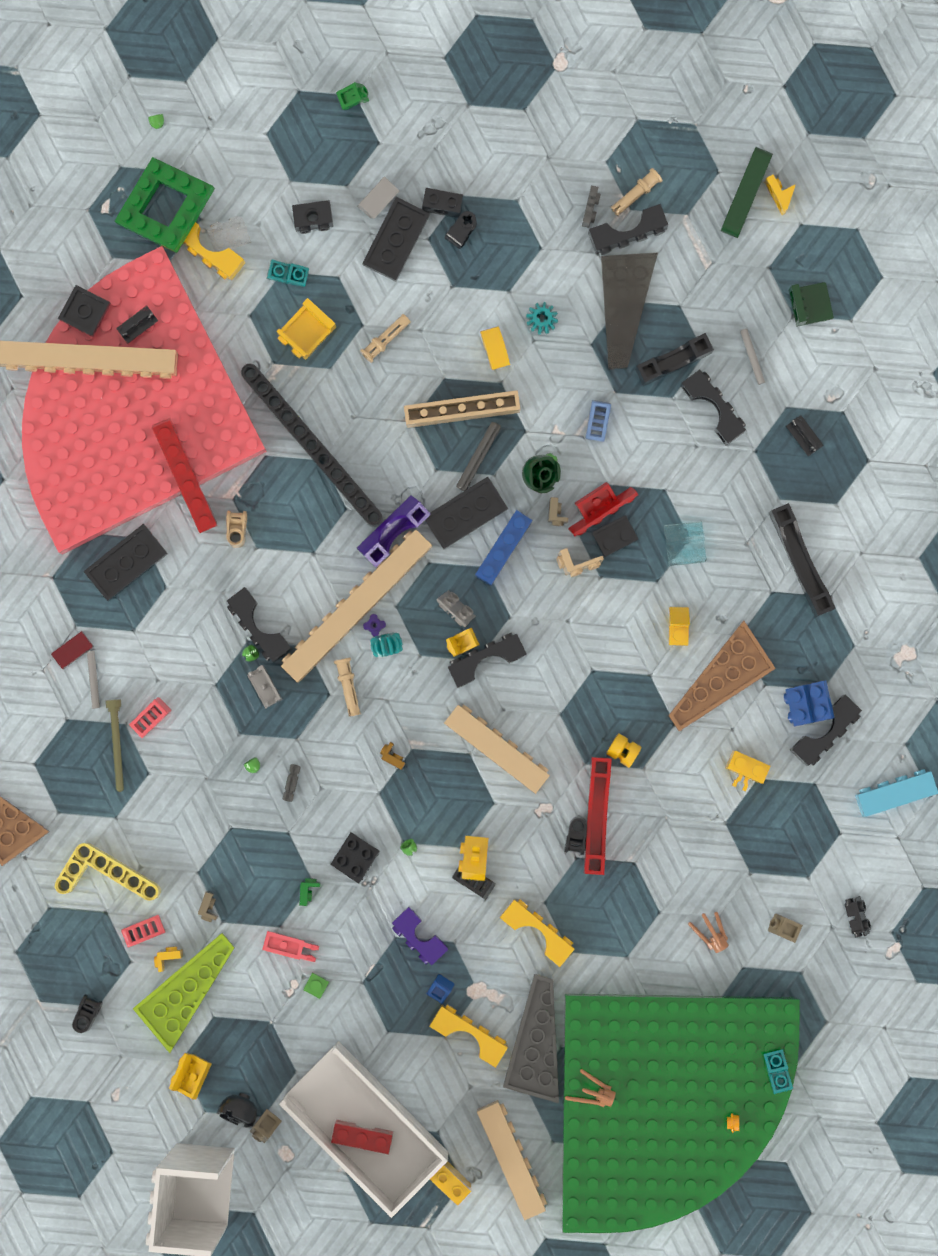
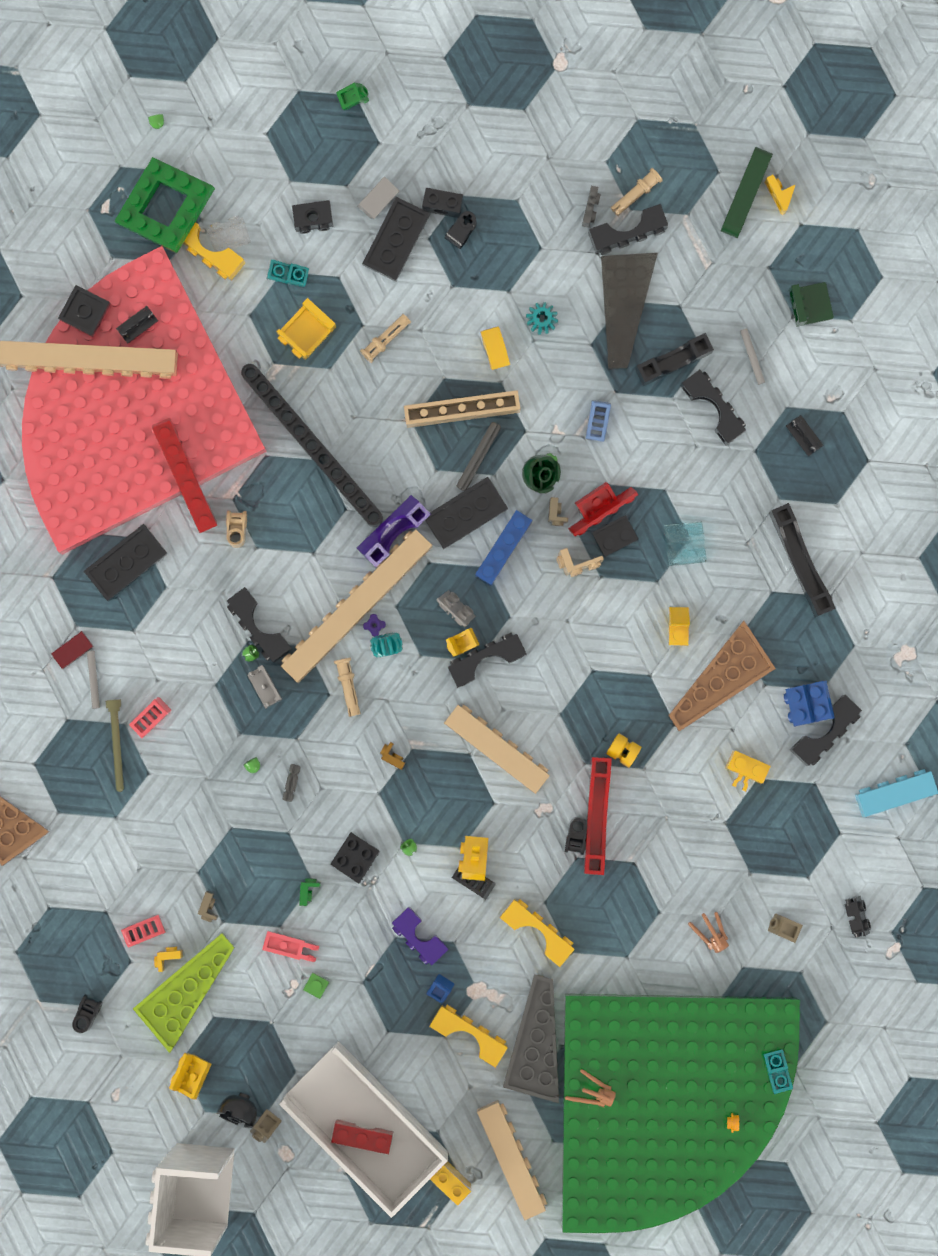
(107, 870): light yellow beam -> none

